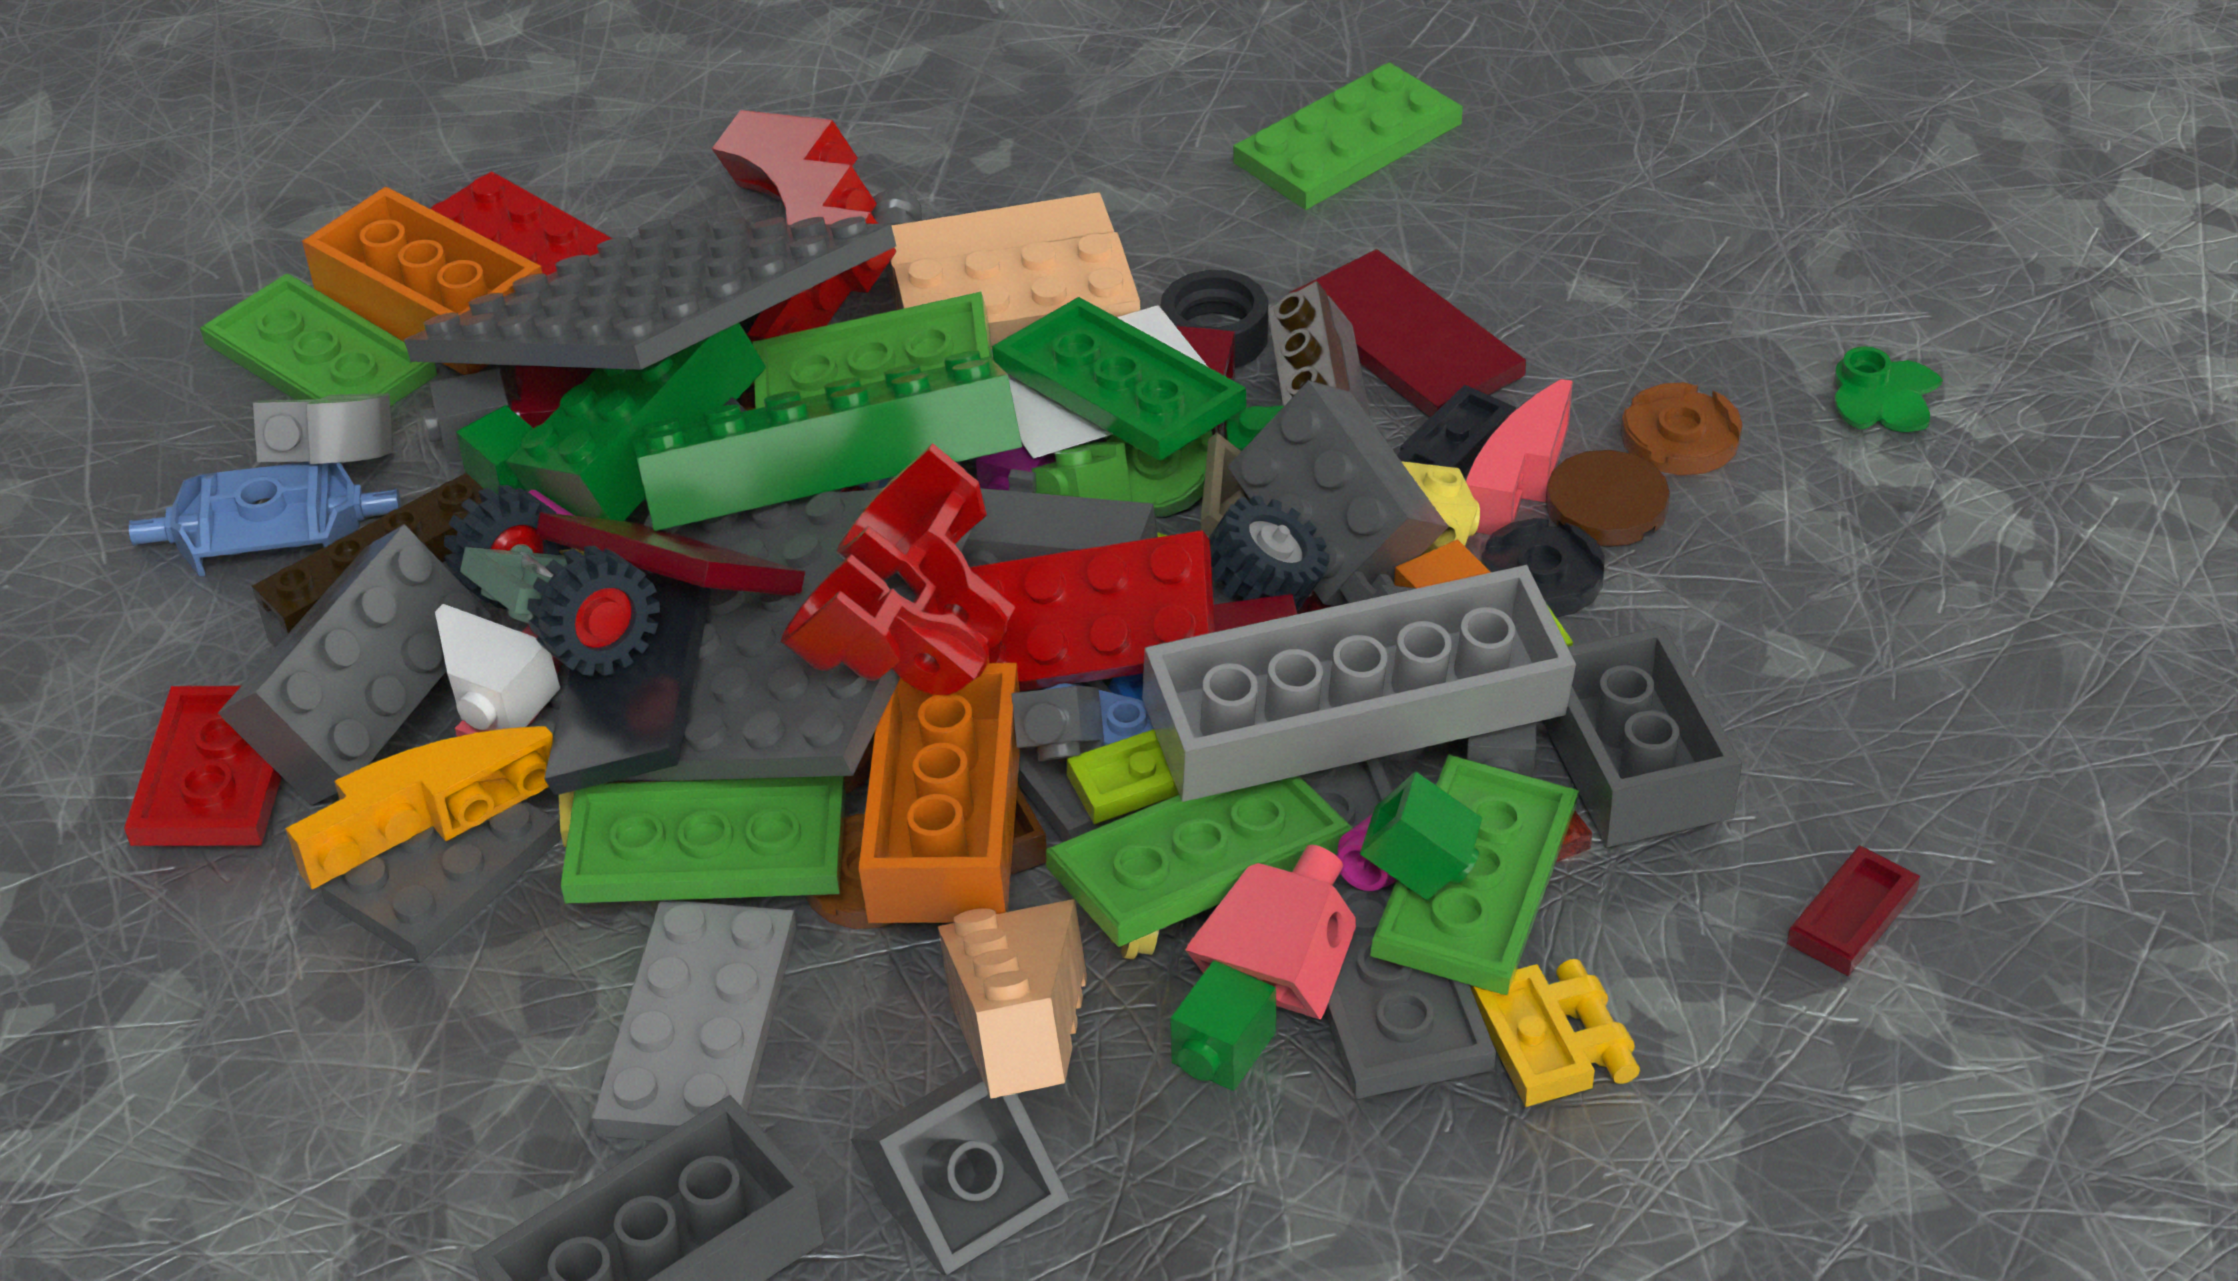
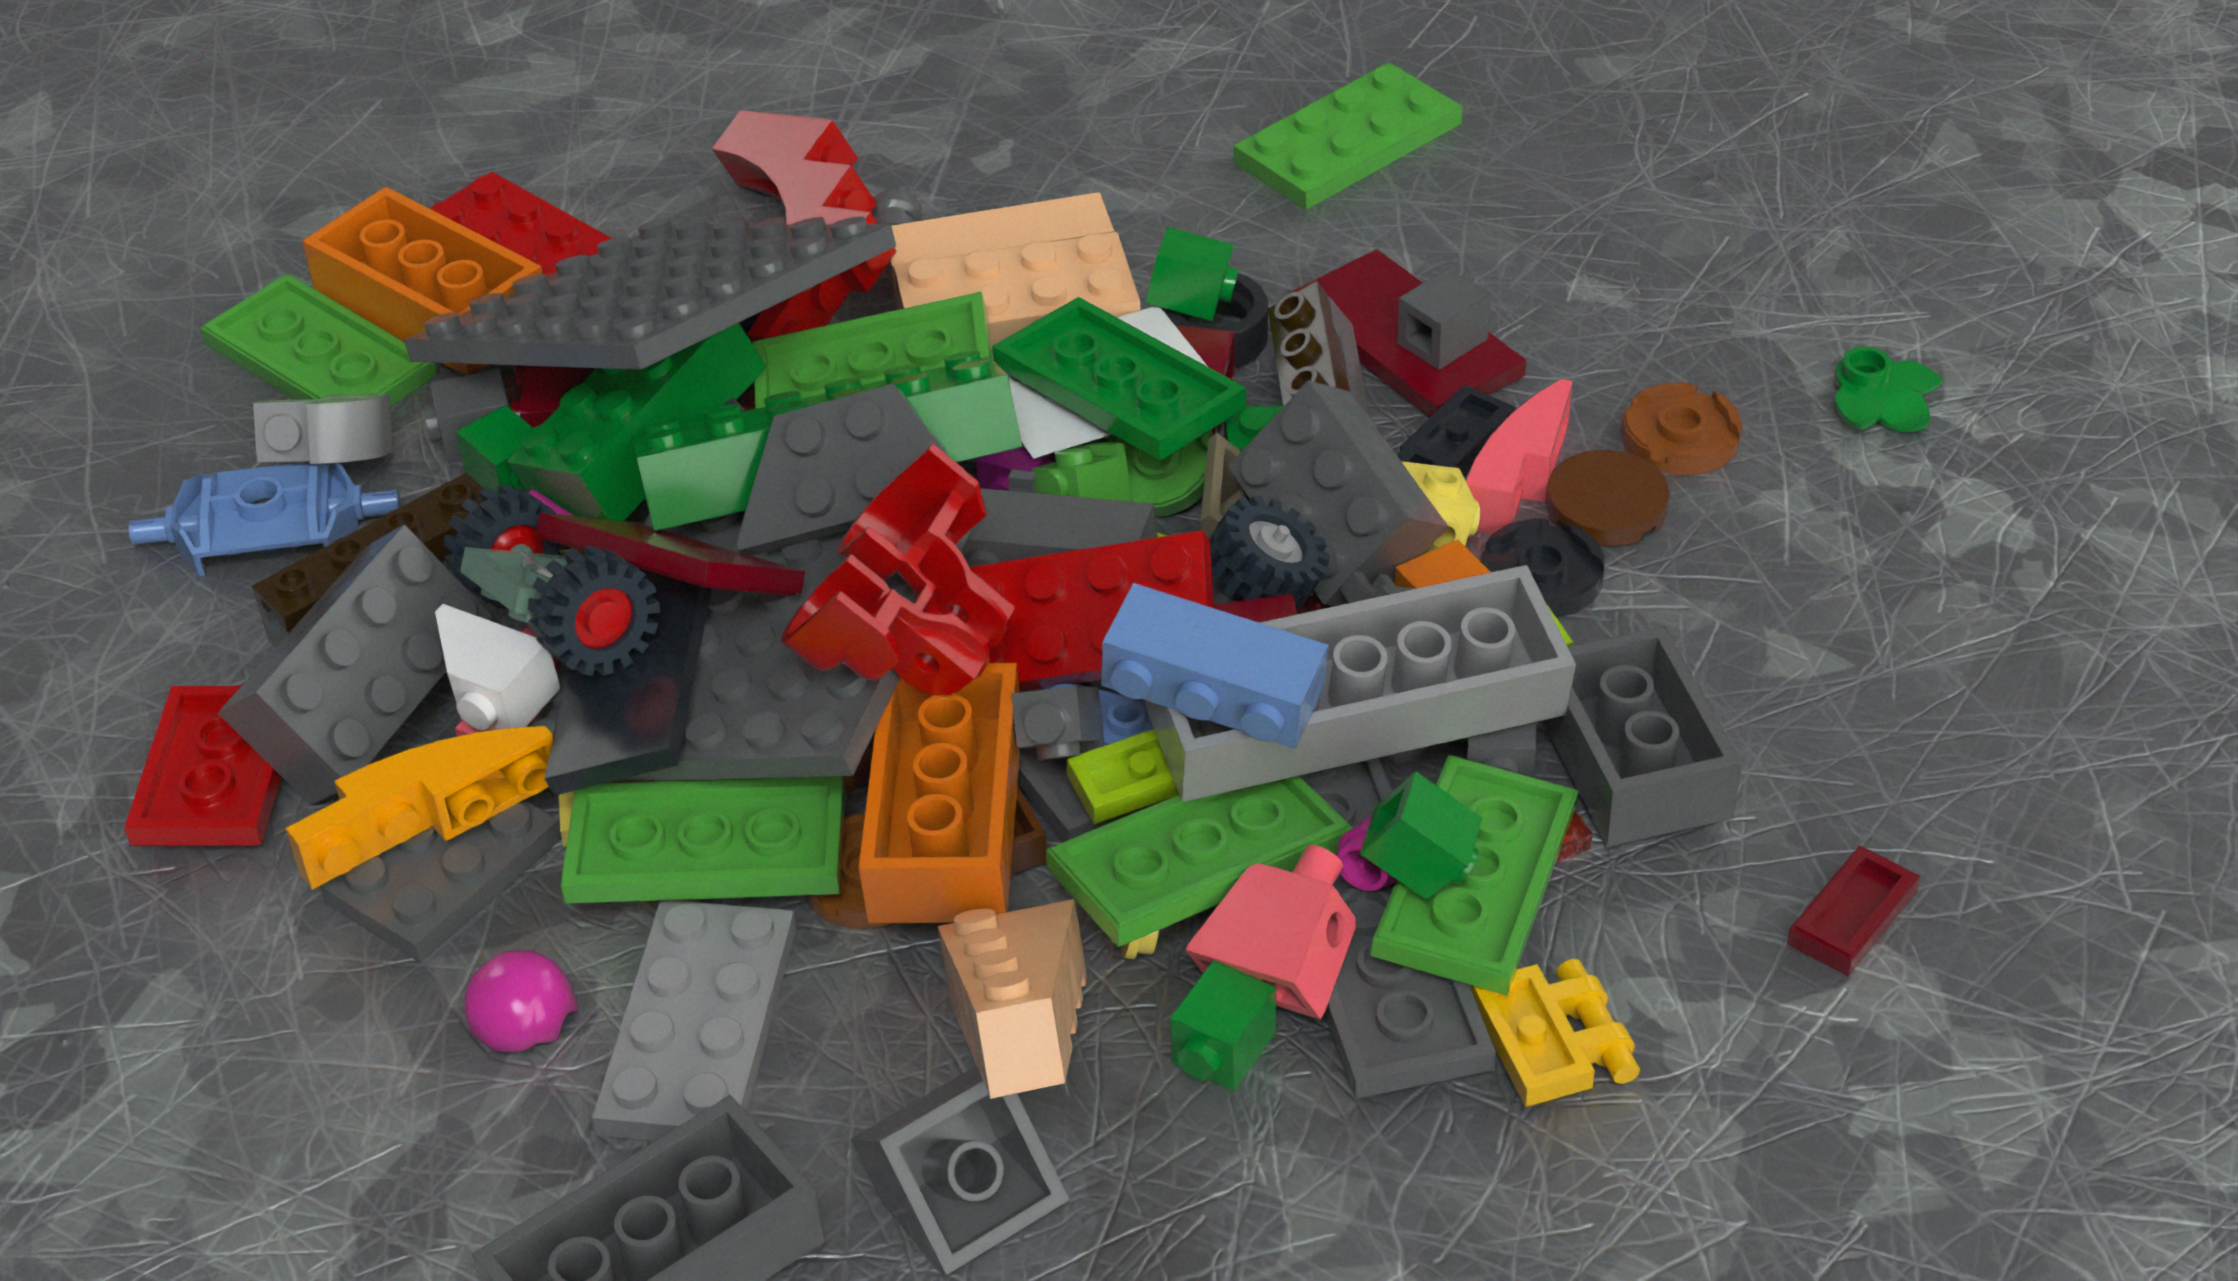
(518, 1001): none -> dark pink hair
(829, 466): none -> dark grey wing
(1192, 274): none -> green brick
(1214, 665): none -> medium blue brick
(1443, 318): none -> dark grey brick

